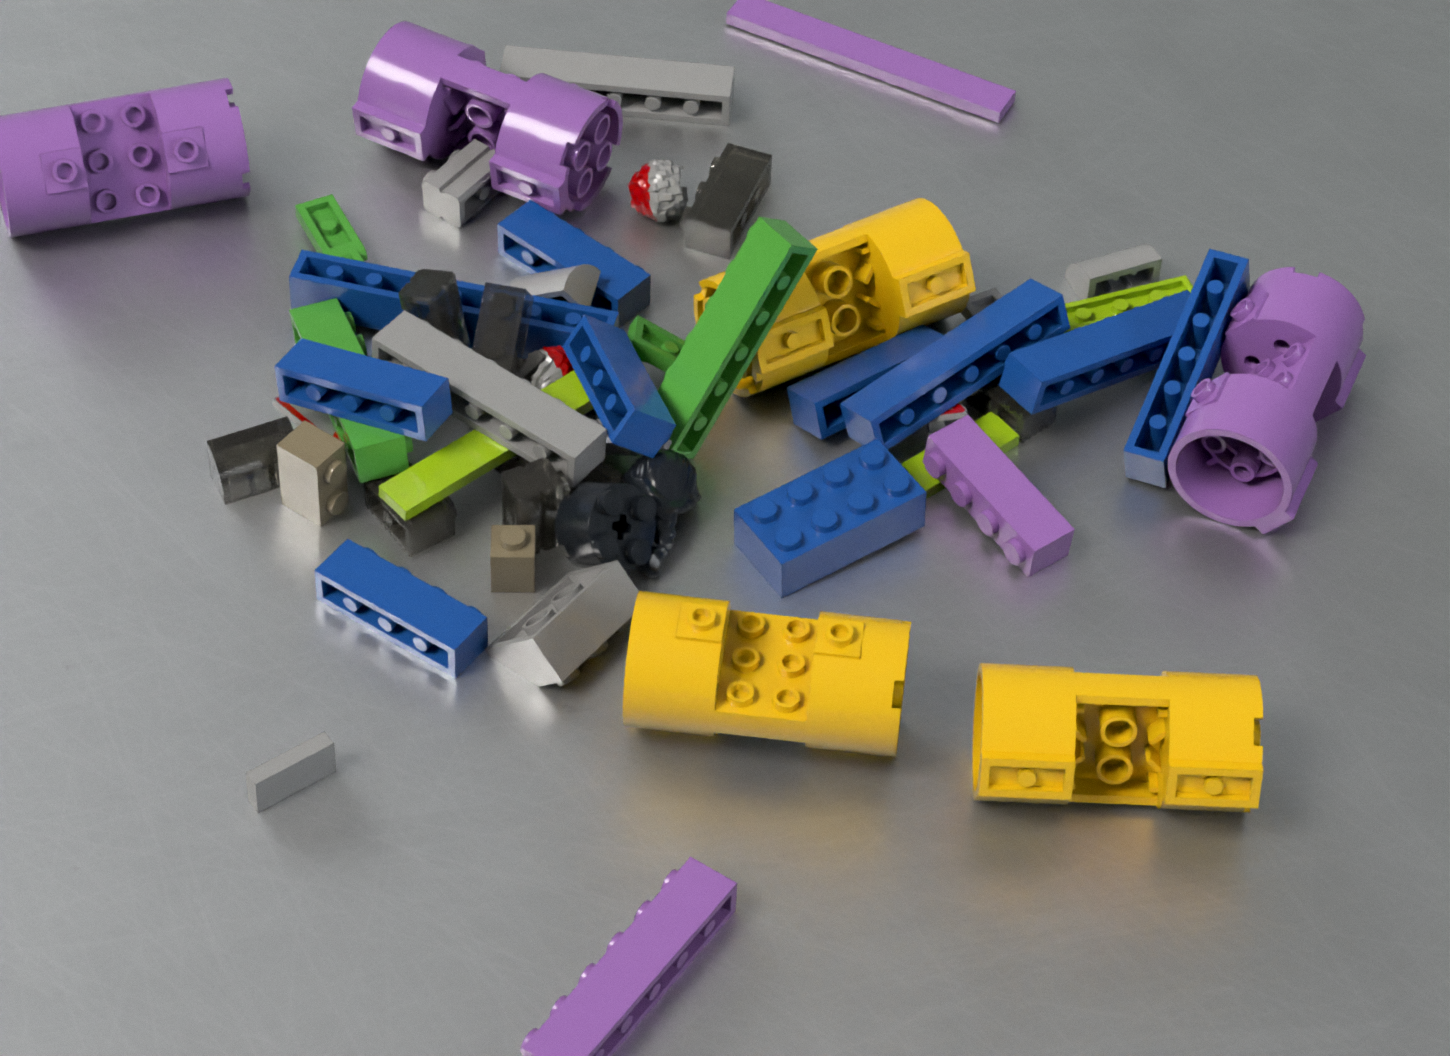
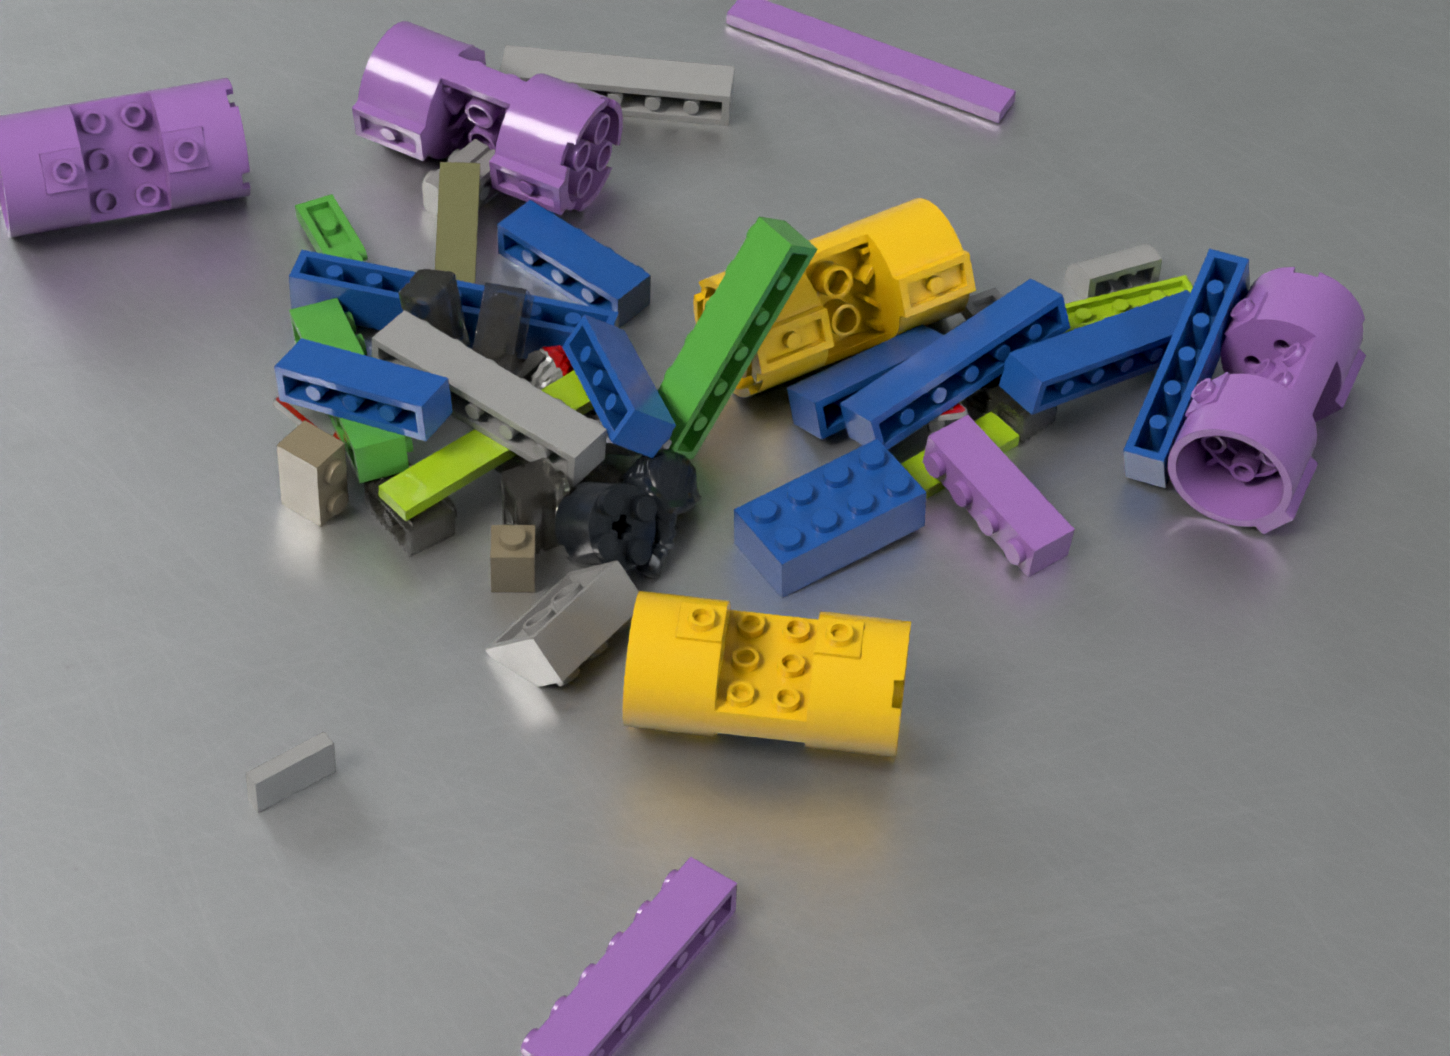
(247, 460): clear smoke brick -> none
(402, 608): blue brick -> none
(458, 219): none -> olive tile
(567, 284): light grey brick -> none
(654, 343): bright green plate -> none
(657, 191): light grey piece -> none
(727, 200): clear smoke brick -> none
(1117, 738): yellow cylinder -> none

